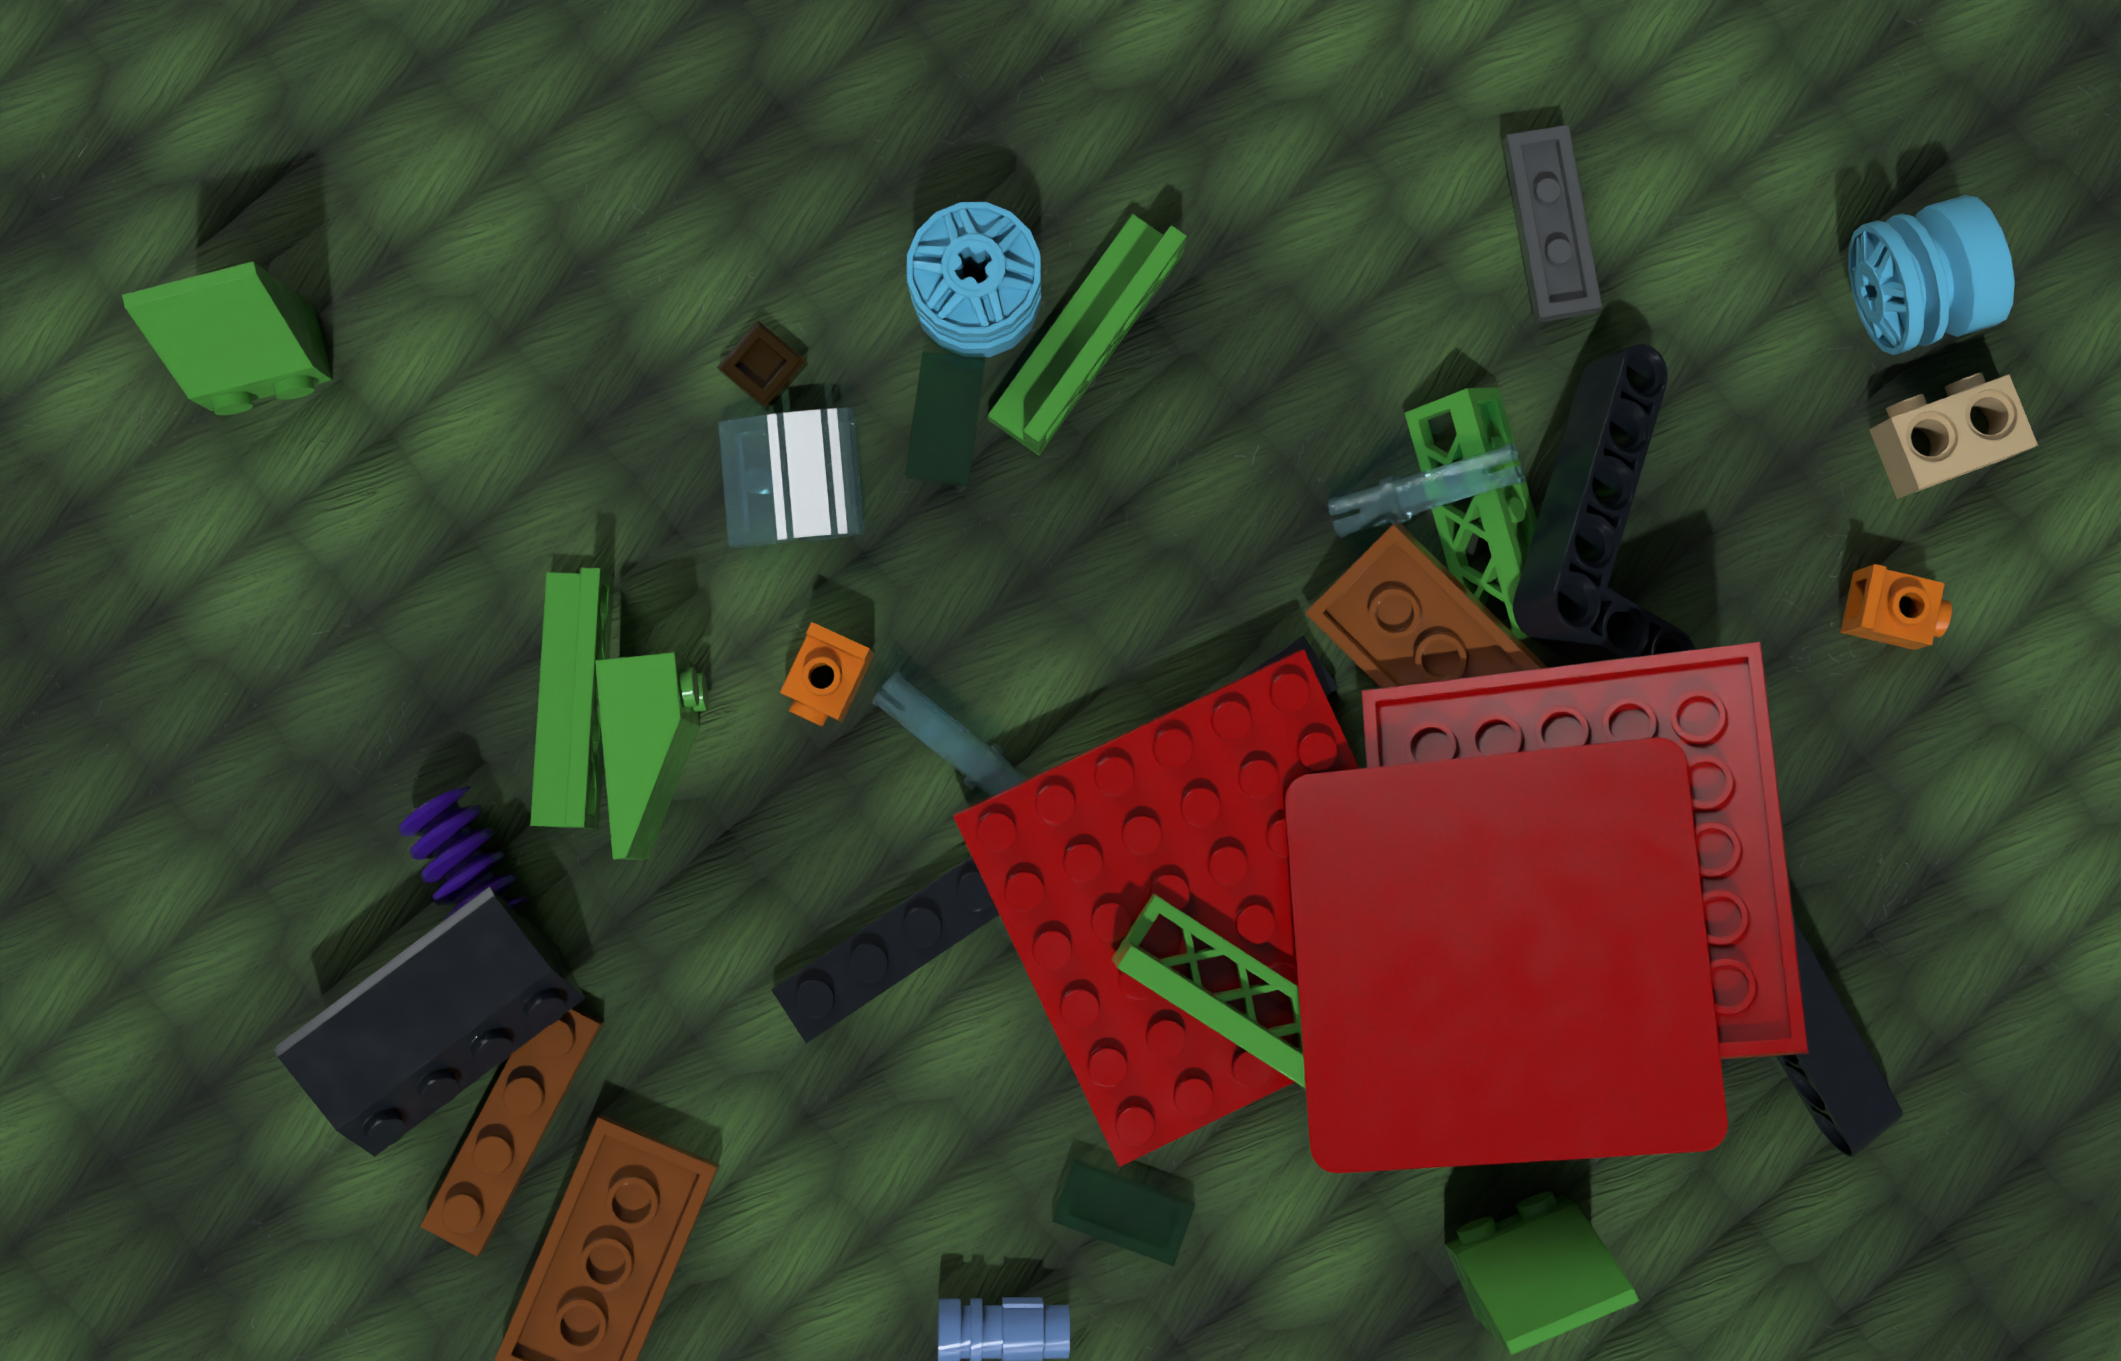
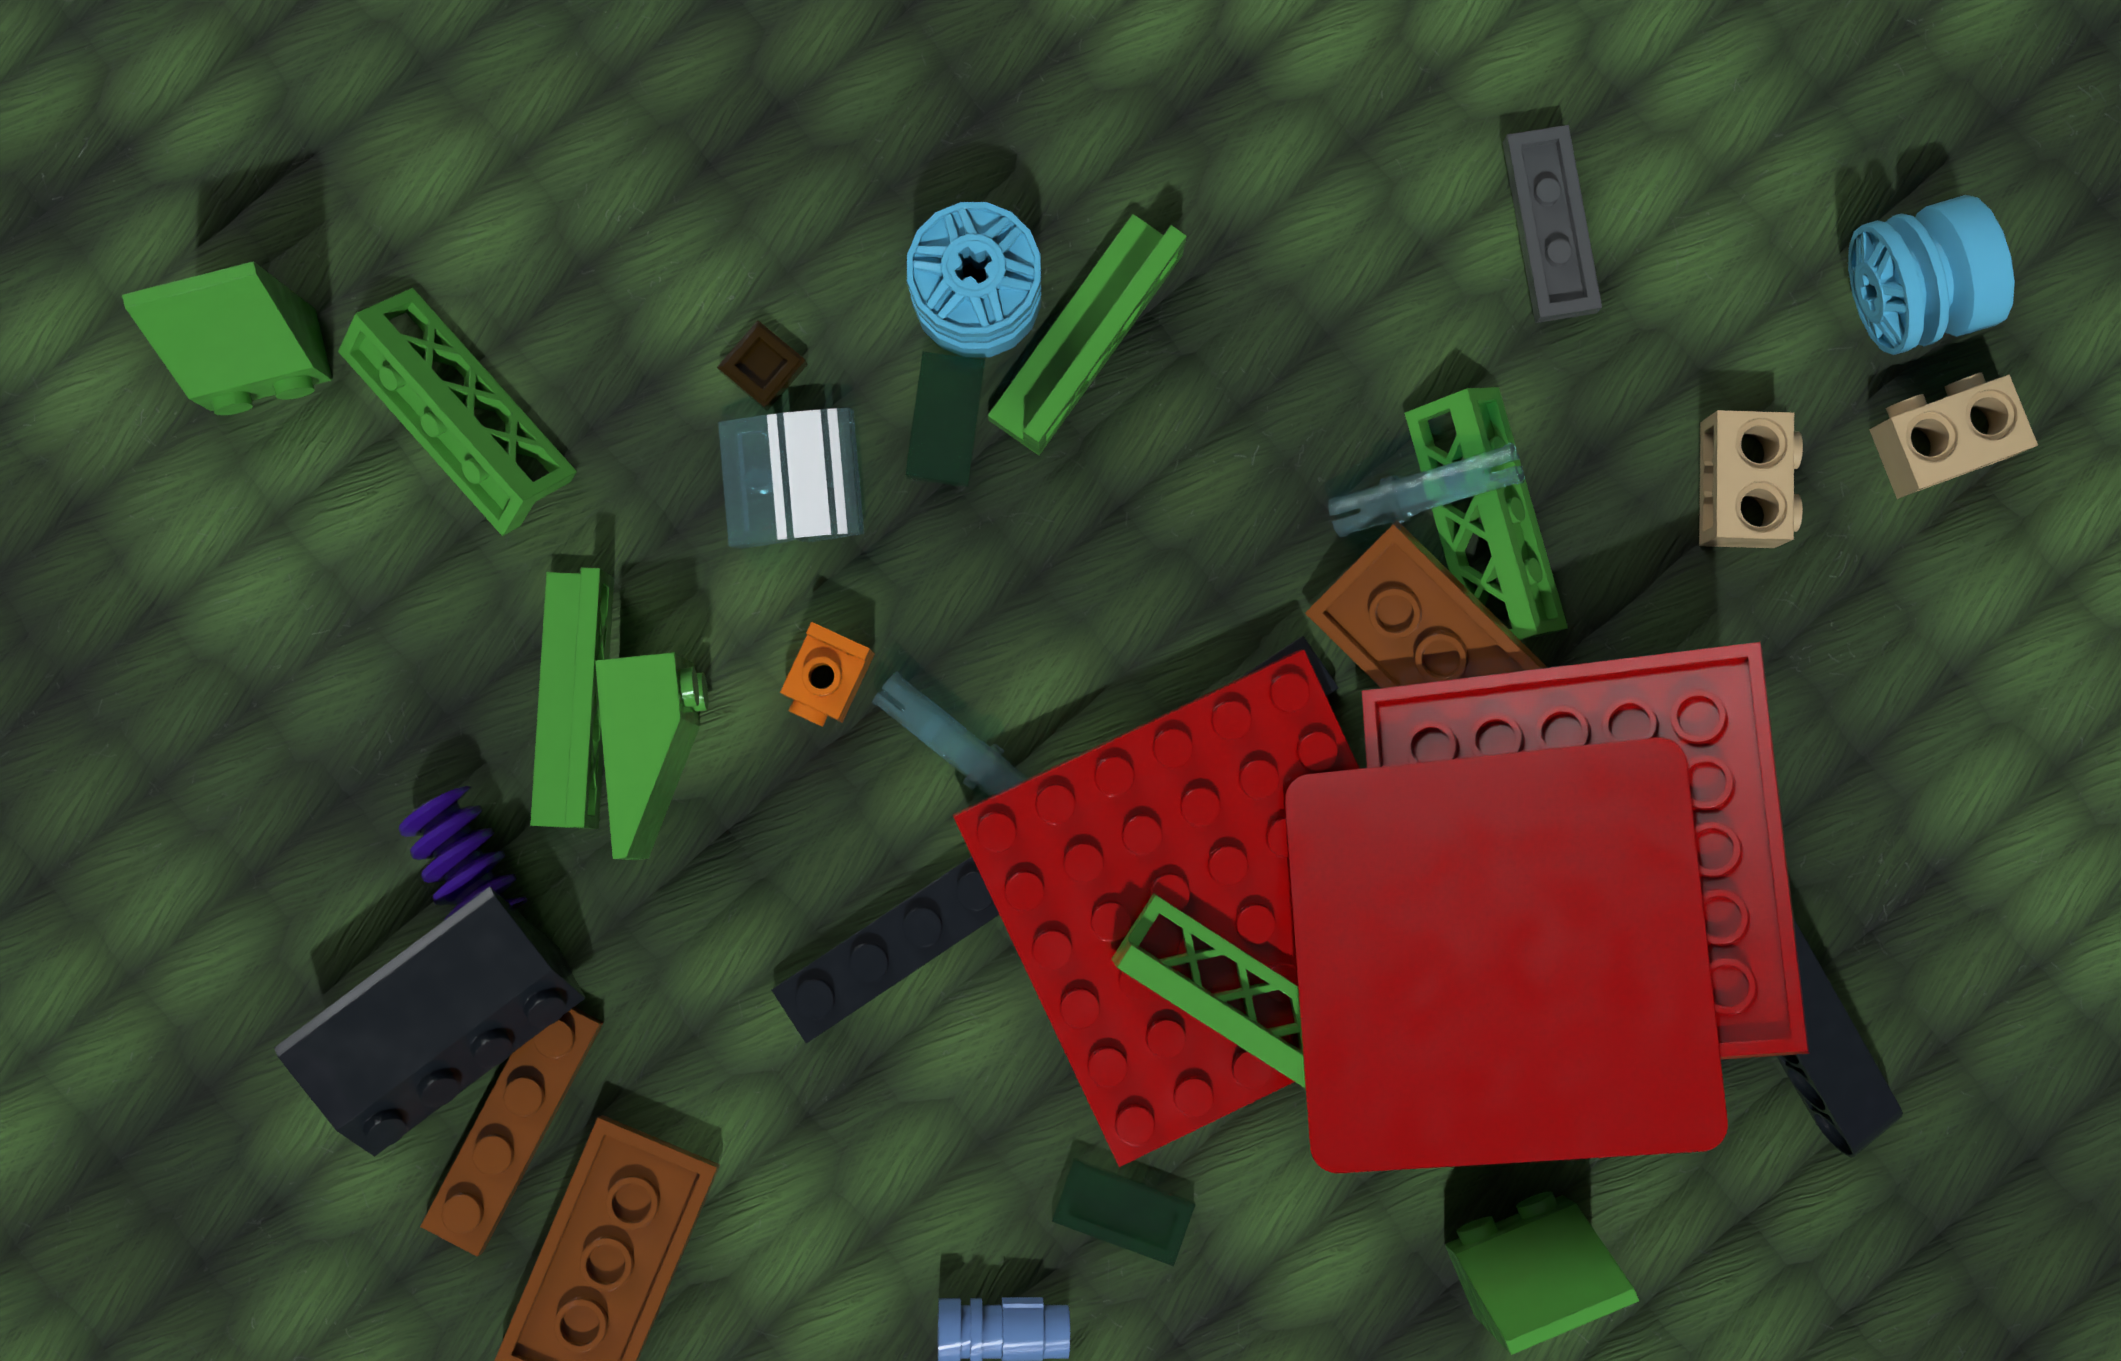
(443, 412): none -> bright green fence
(1581, 523): black beam -> none
(1730, 476): none -> tan brick
(1875, 613): orange brick -> none

